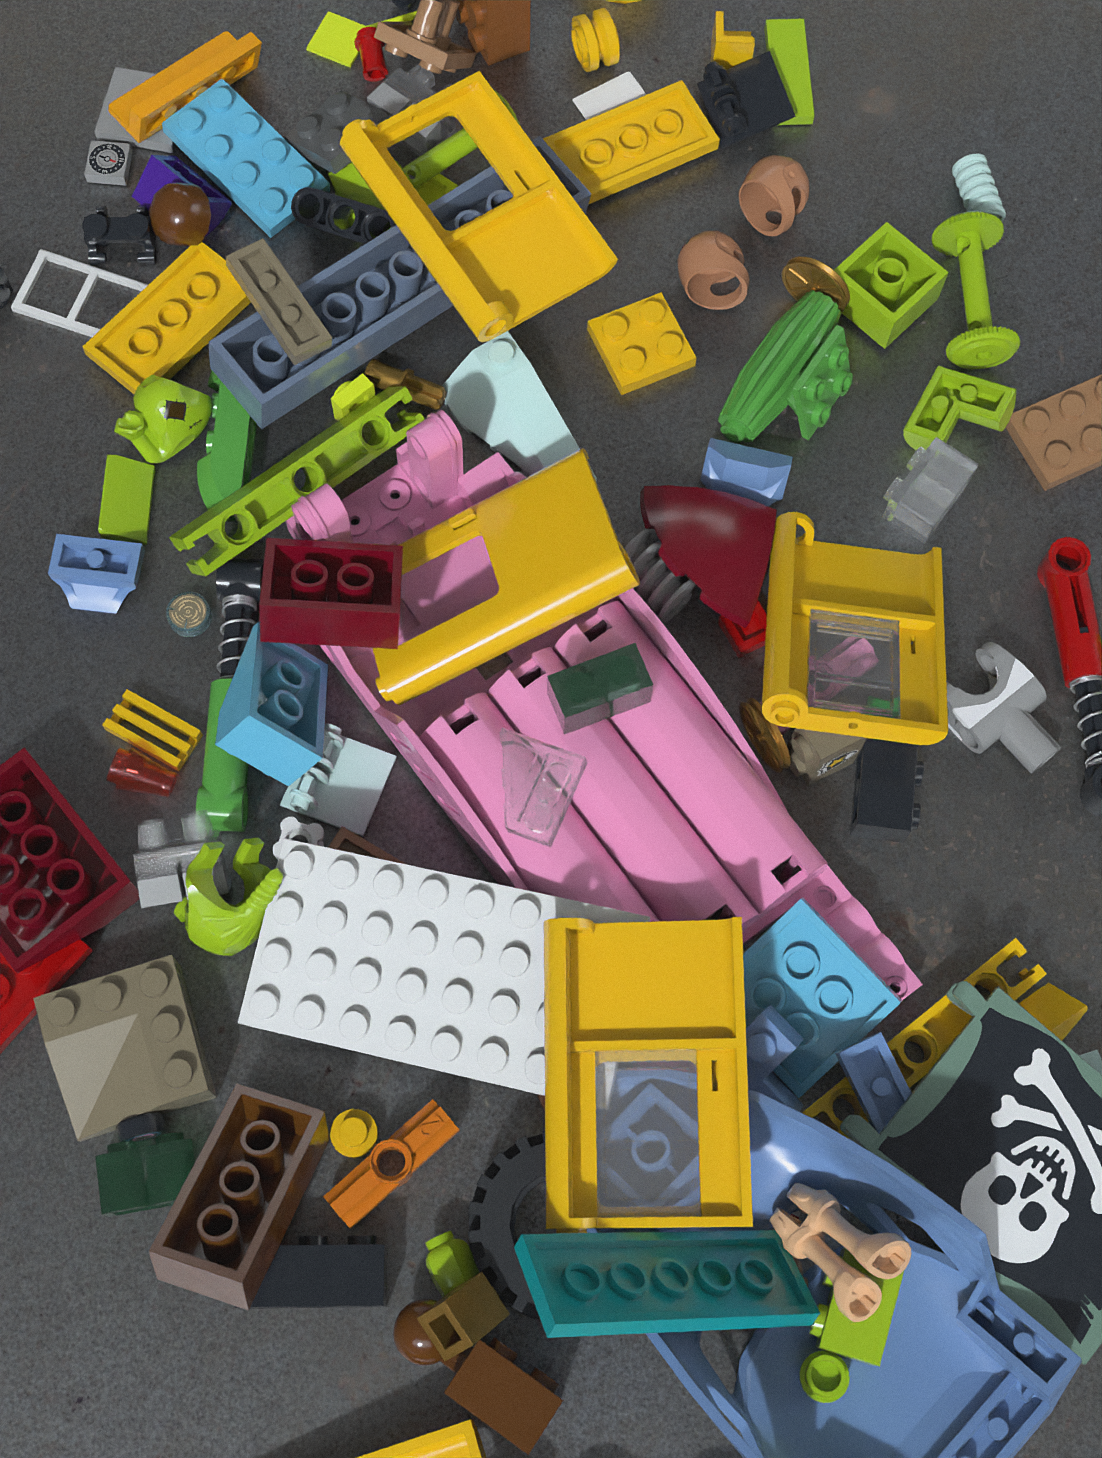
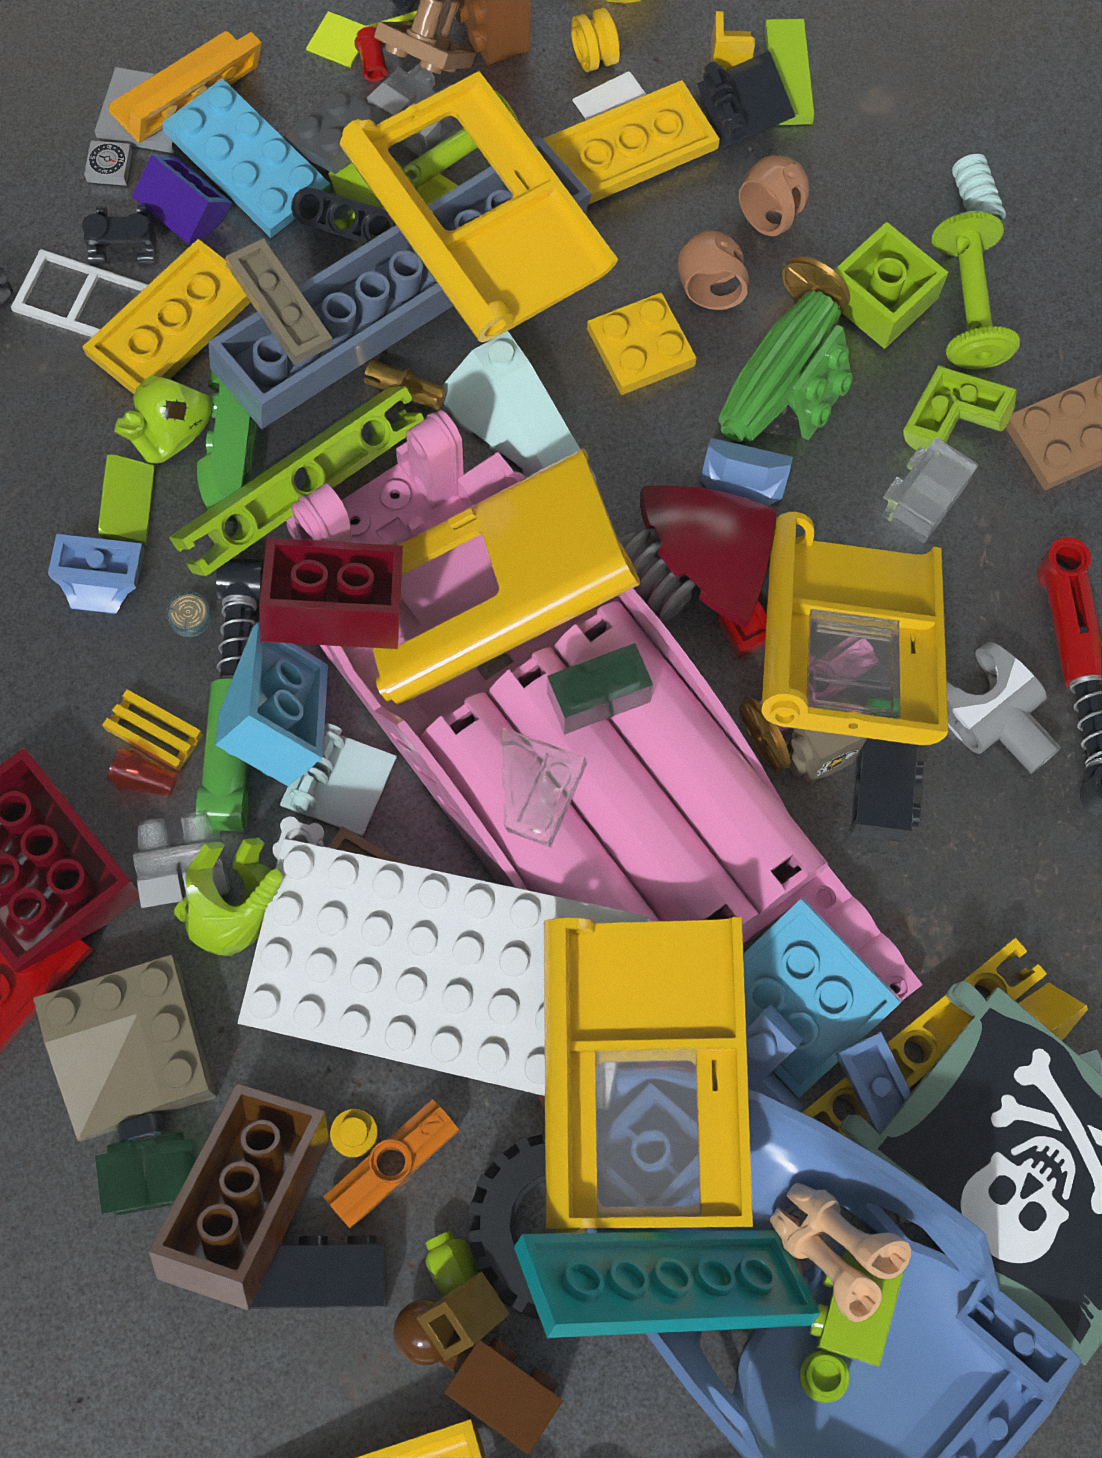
(180, 214): reddish brown hair -> none
(351, 396): neon yellow plate -> none

